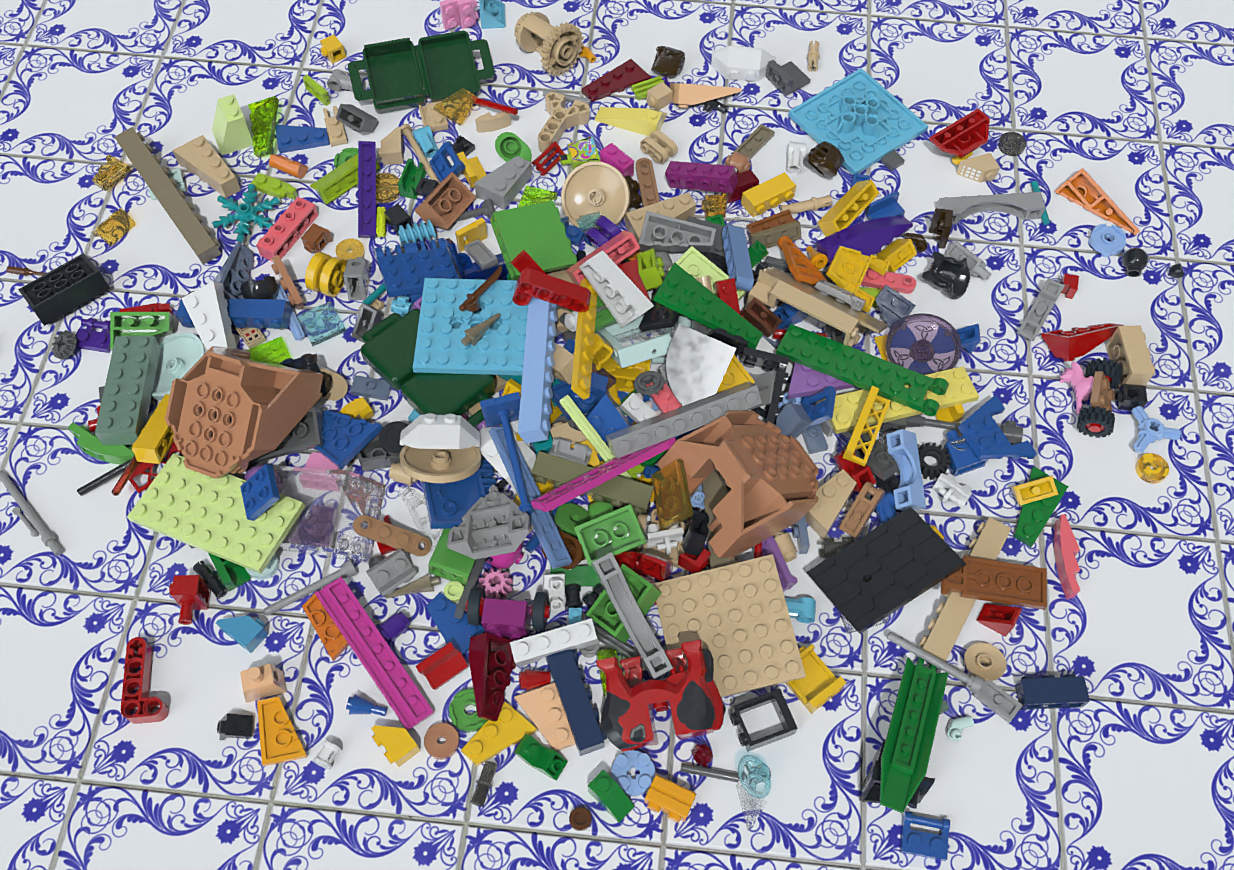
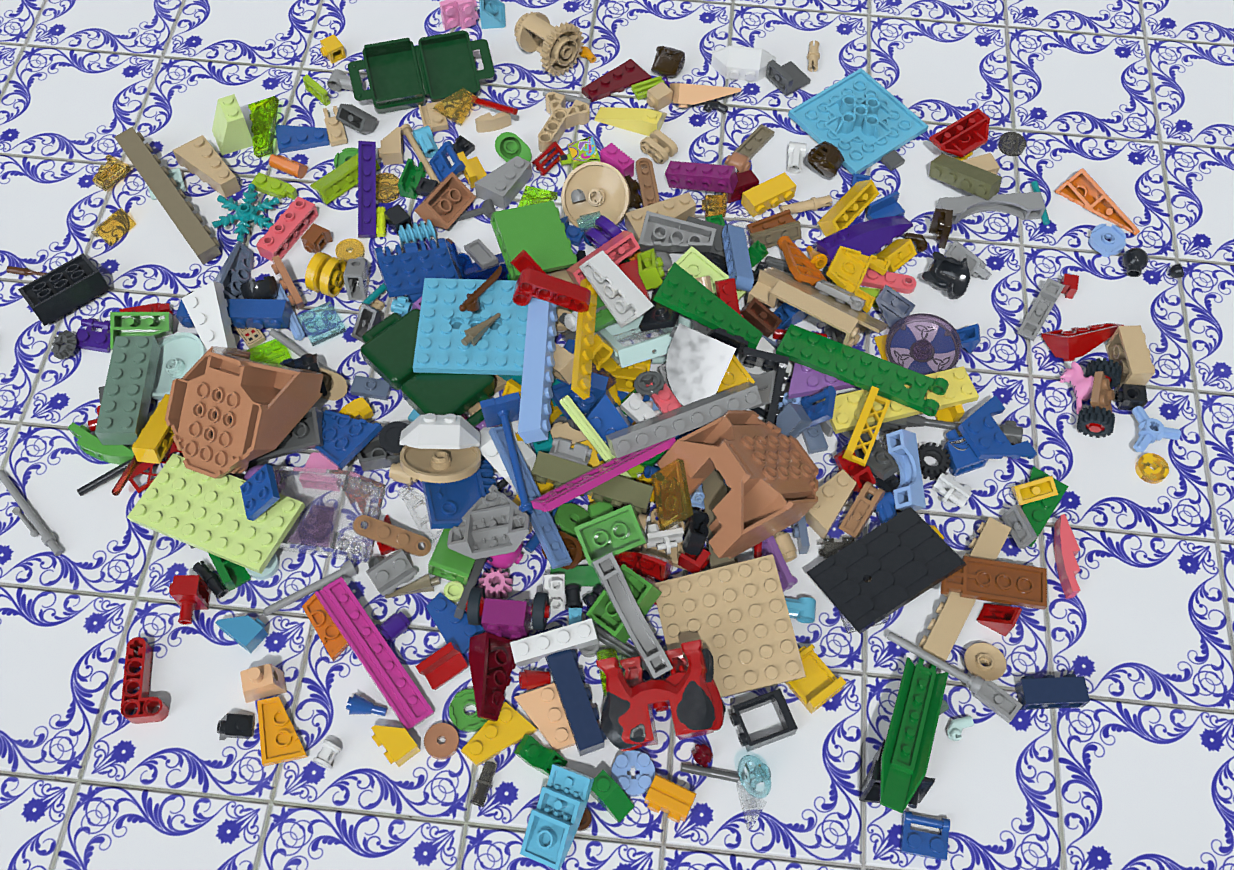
(290, 345): none -> light grey bar
(473, 231): yellow piece -> none
(556, 816): none -> medium azure slope
(577, 195): none -> light grey hinge
(965, 176): none -> olive brick
(1021, 528): none -> light grey plate

